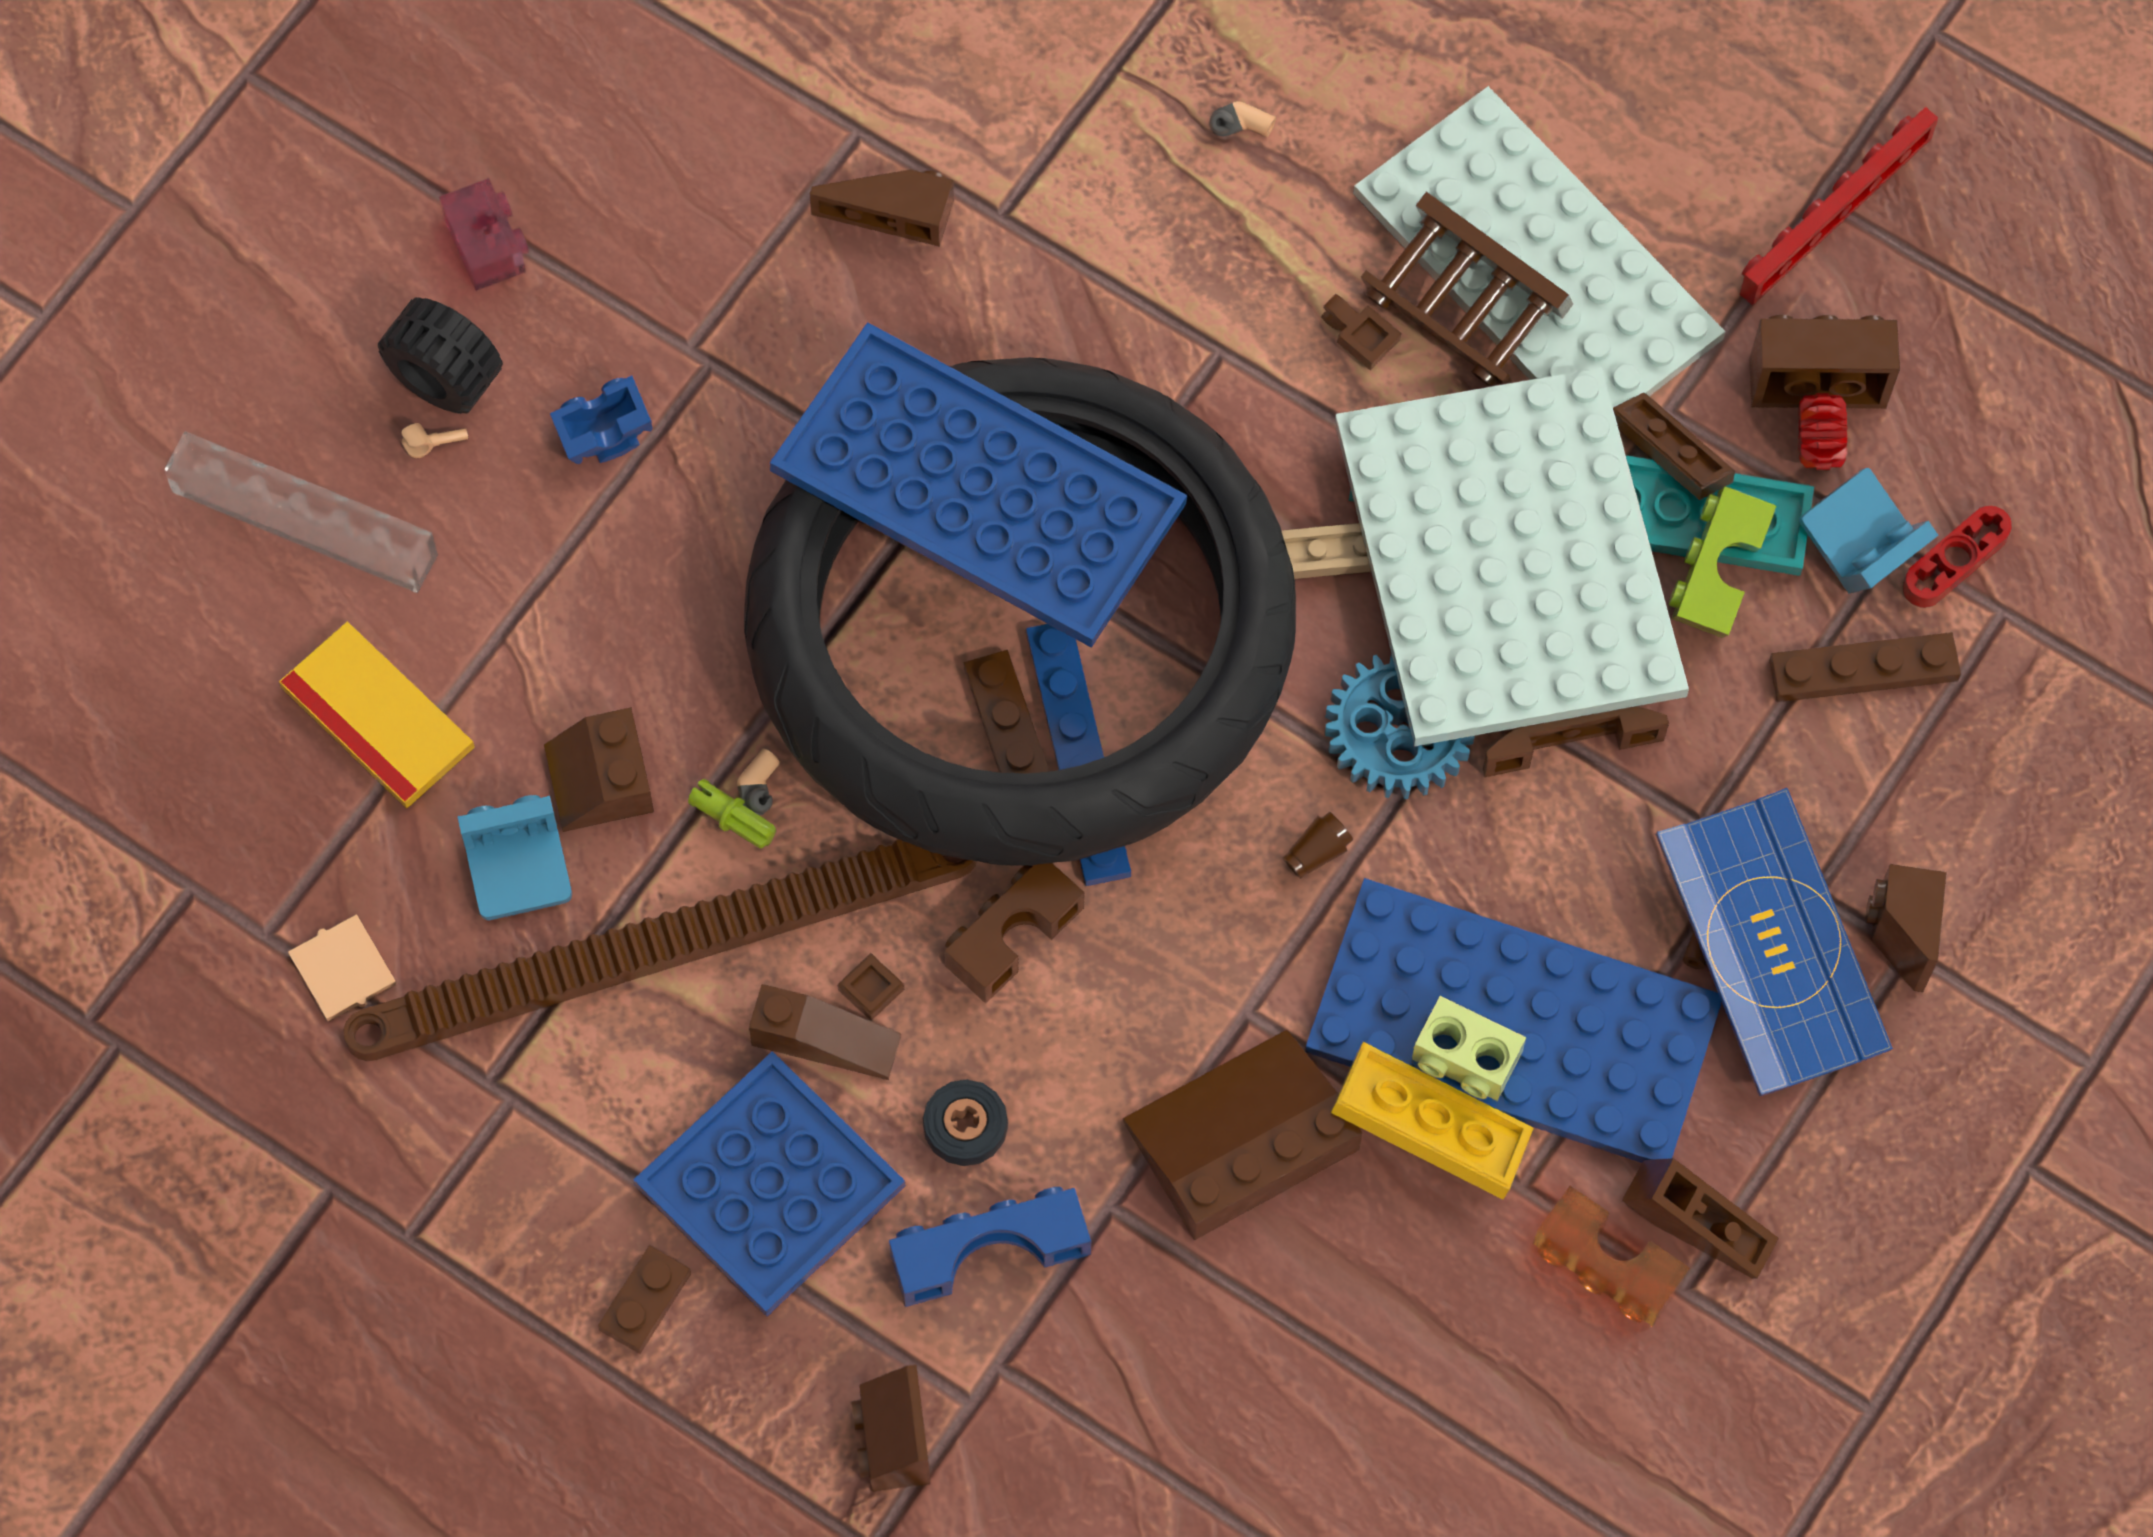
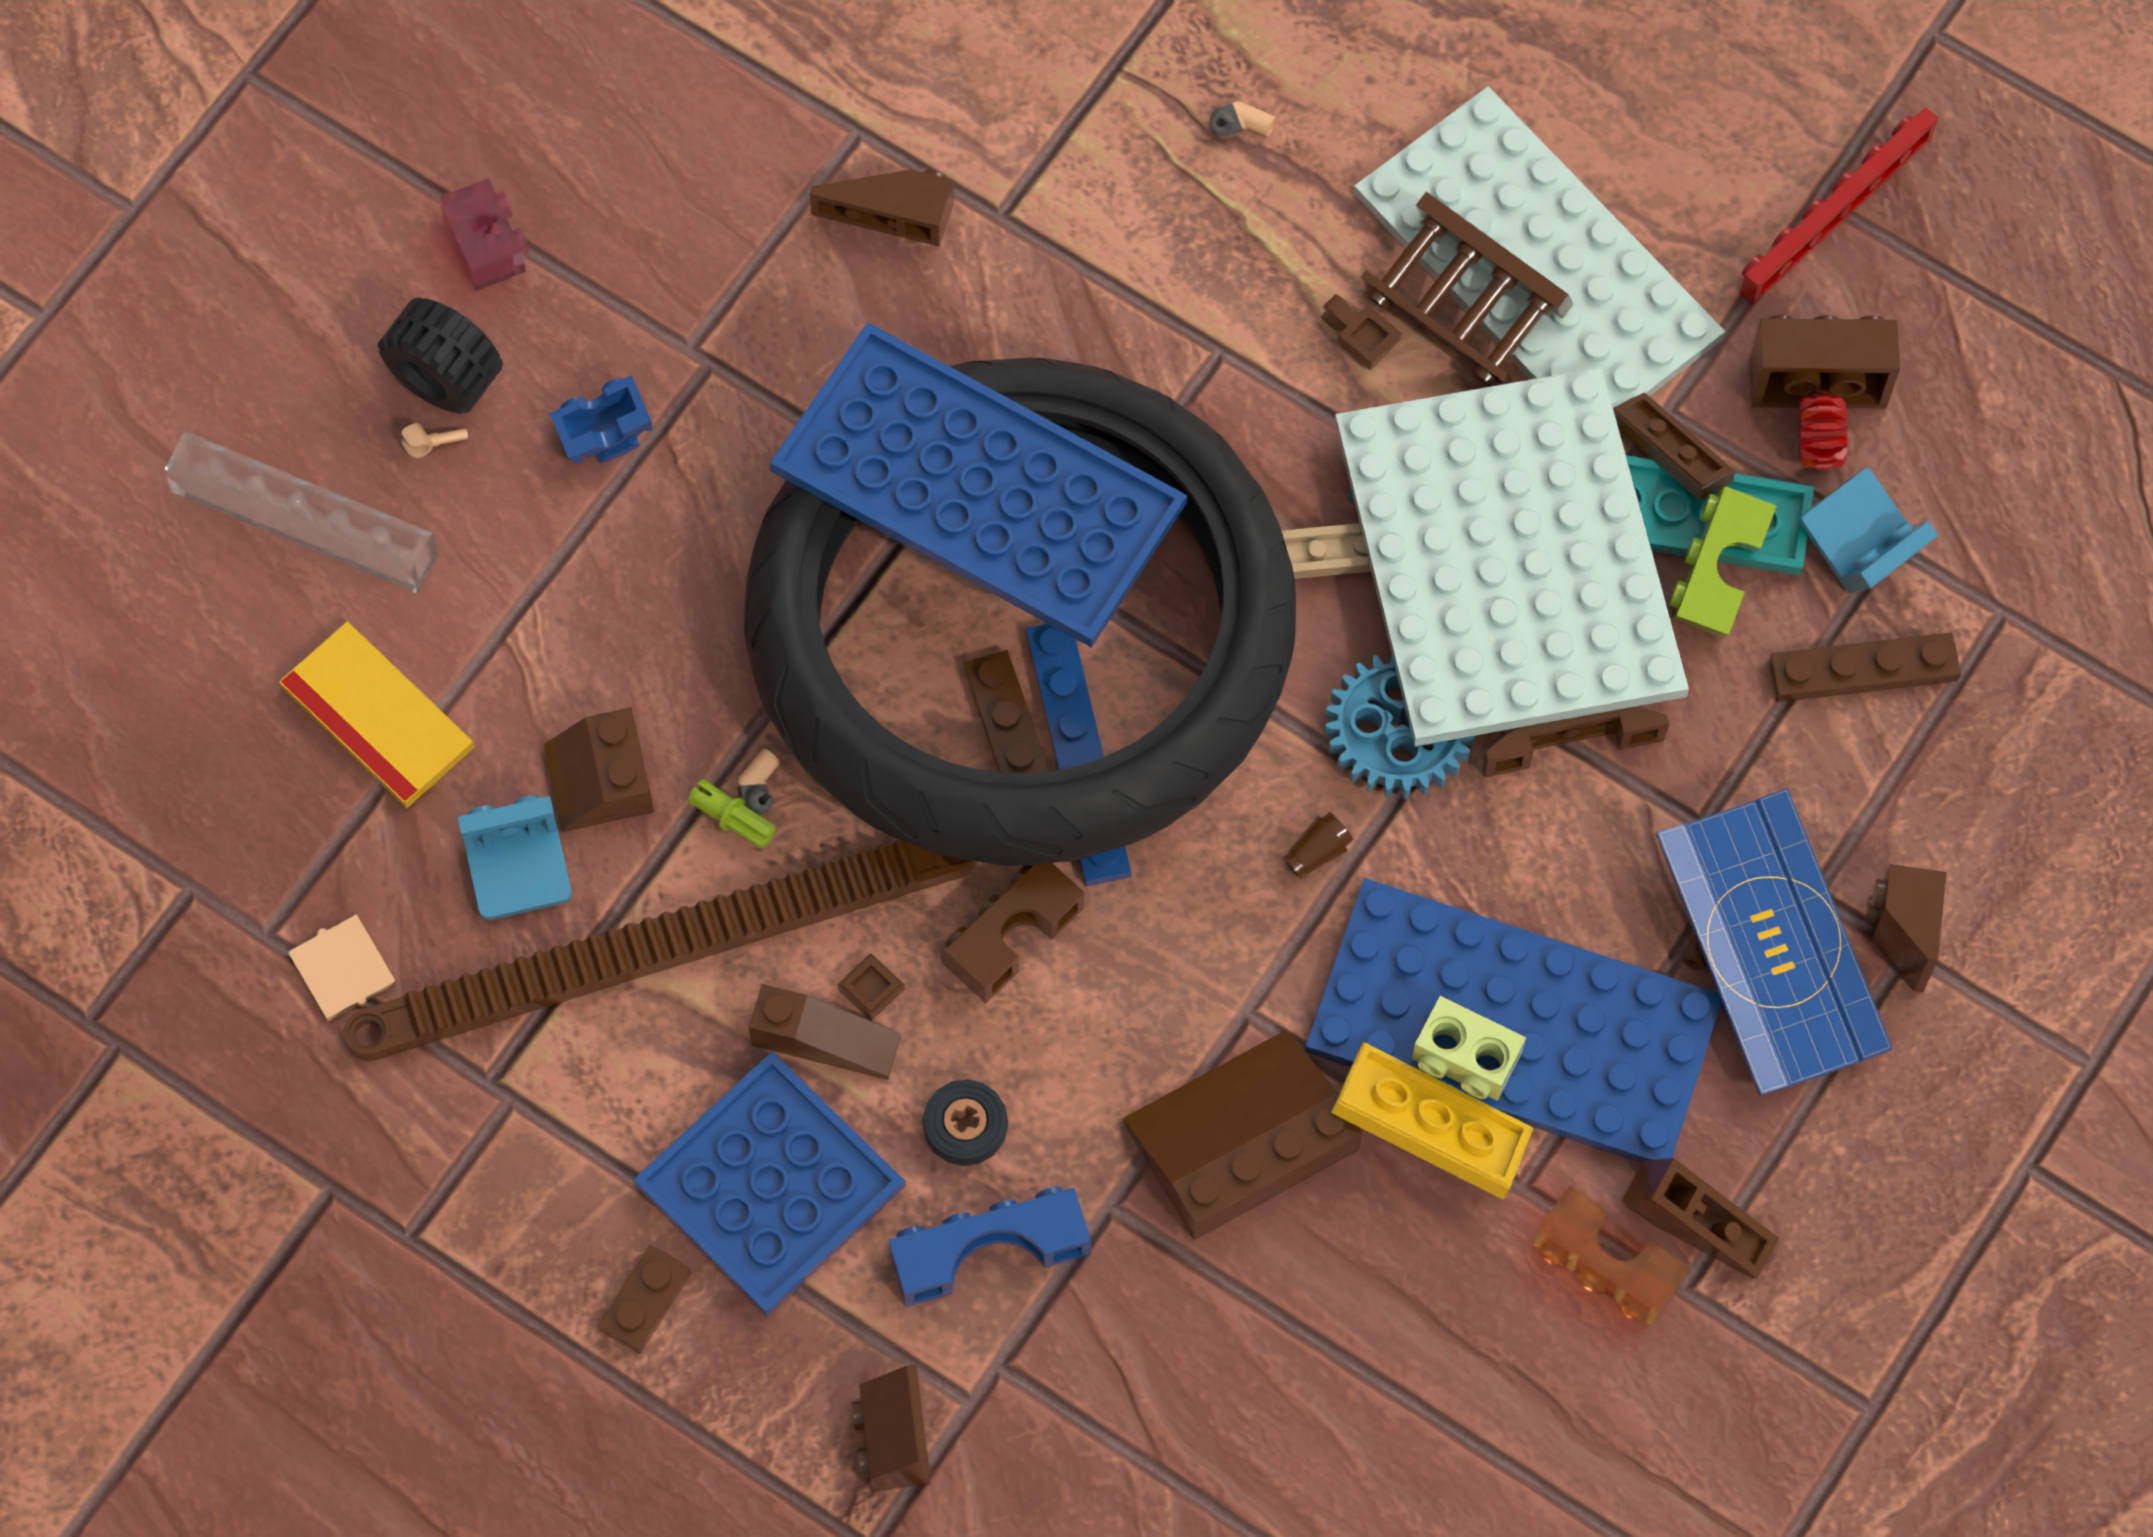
(1951, 575): red beam -> none

